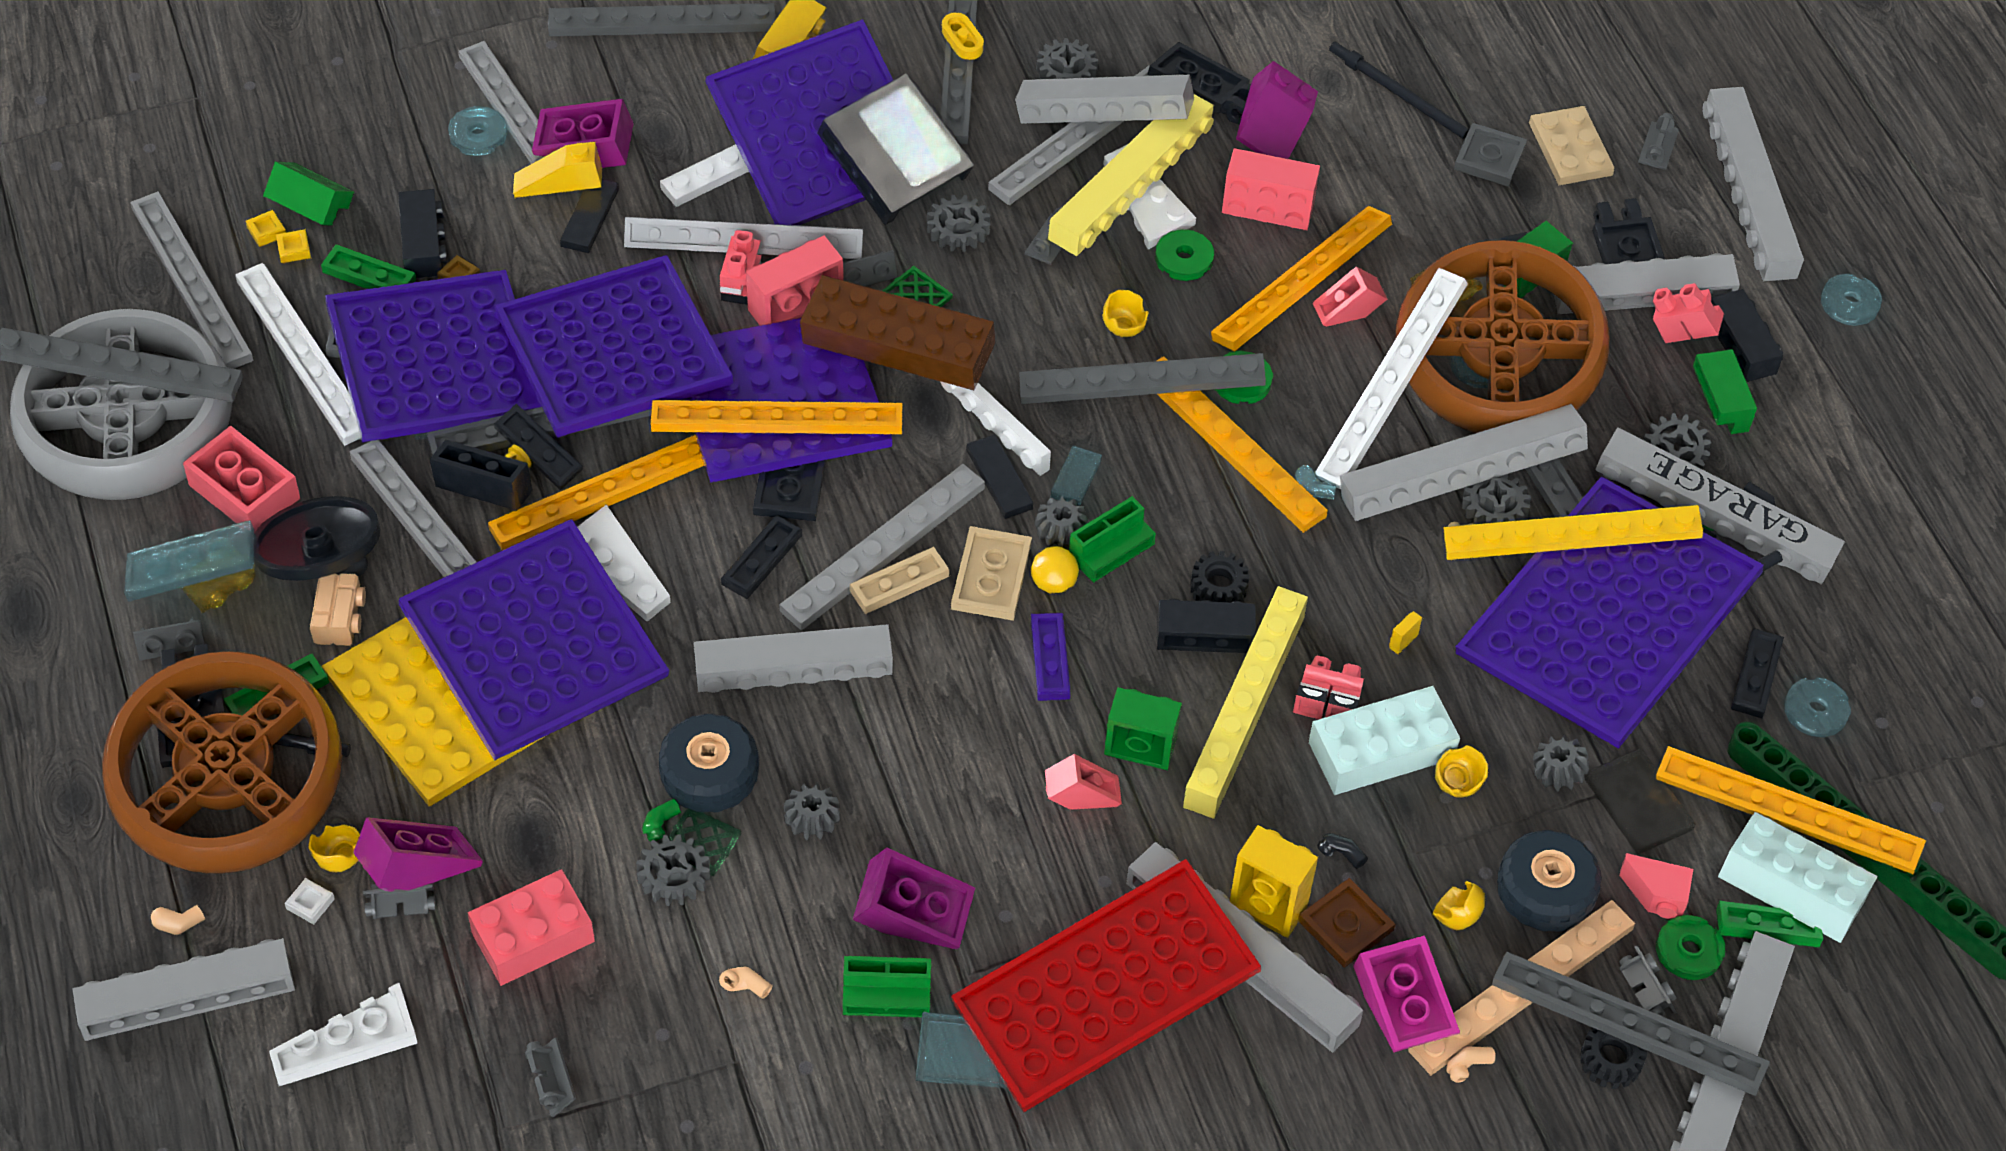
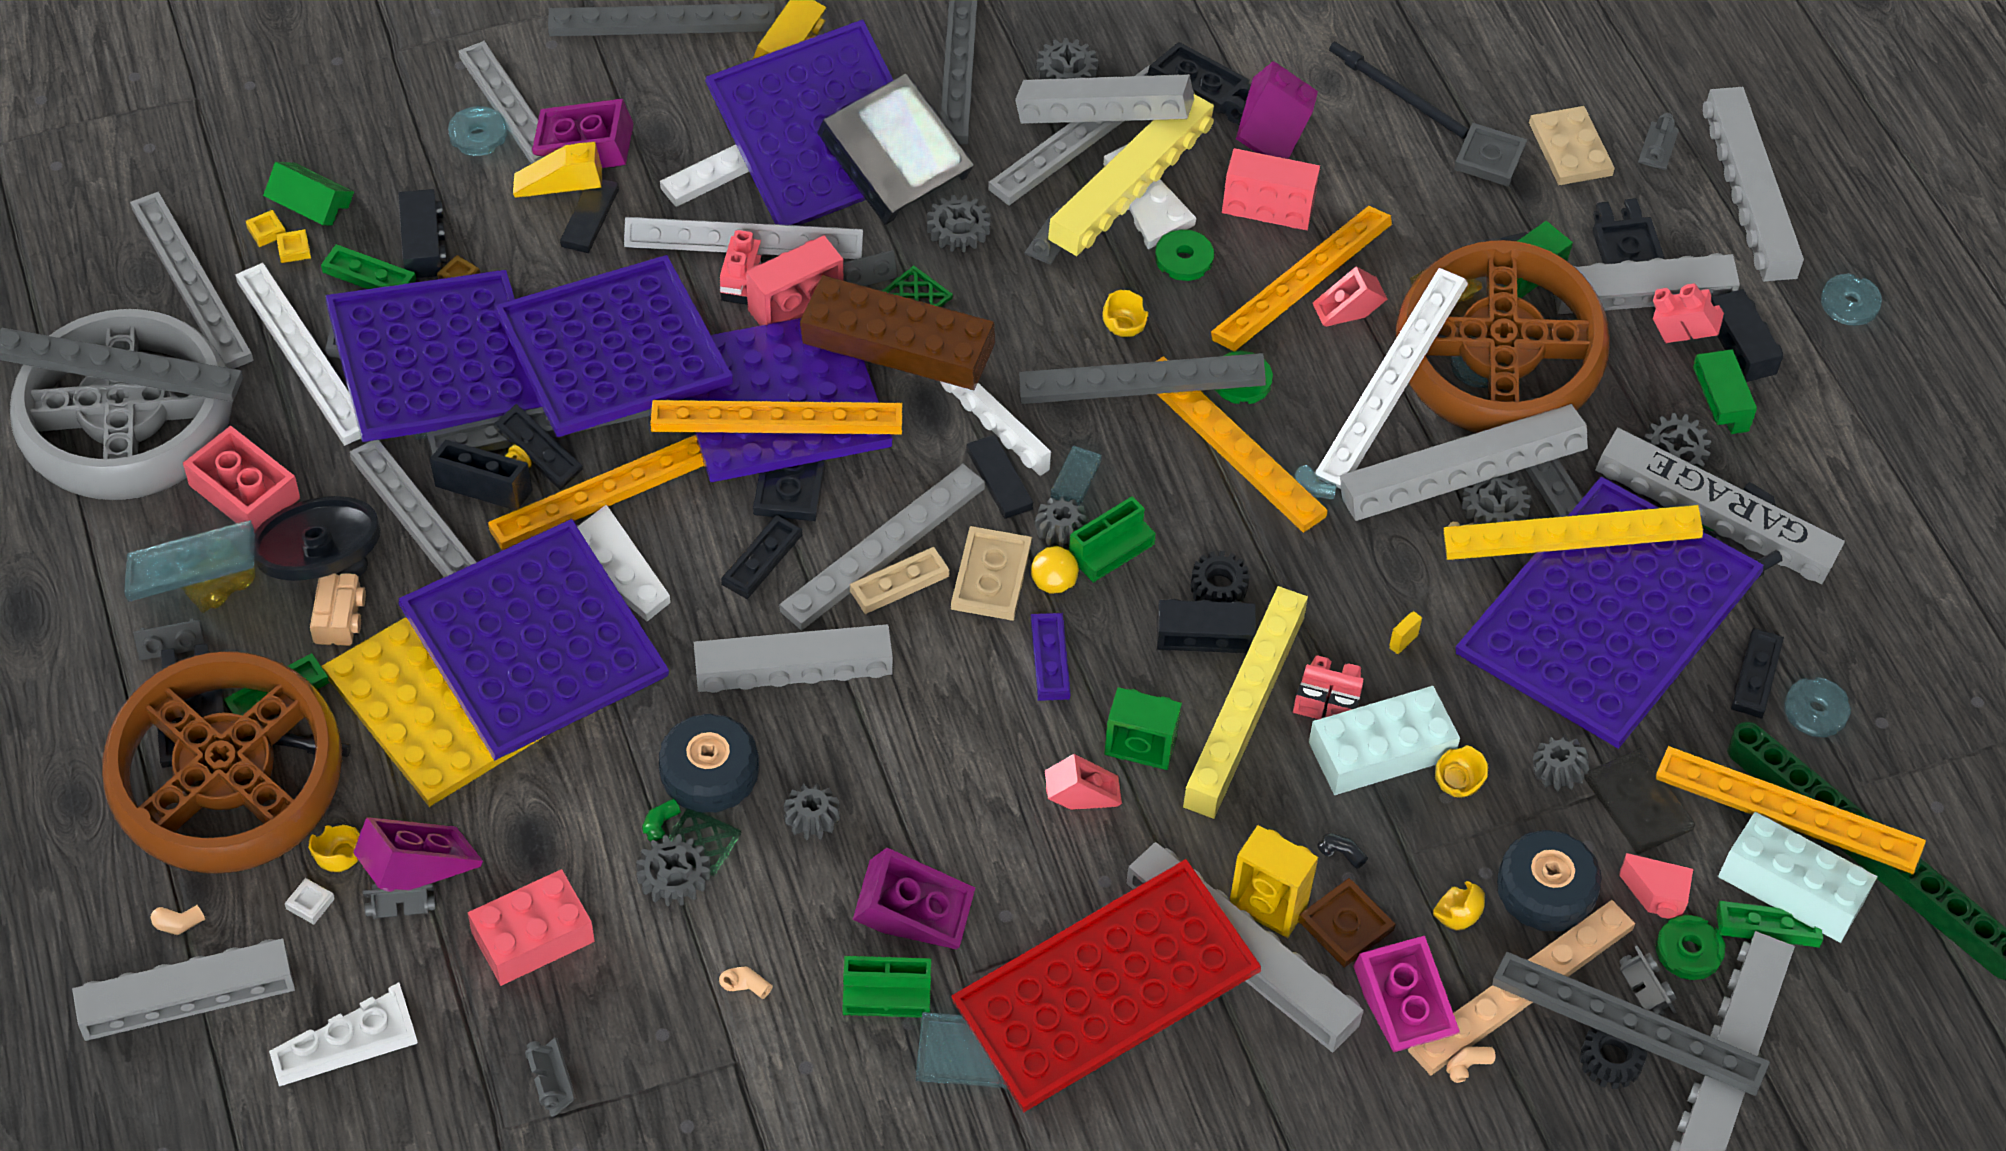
(962, 36): yellow plate -> none

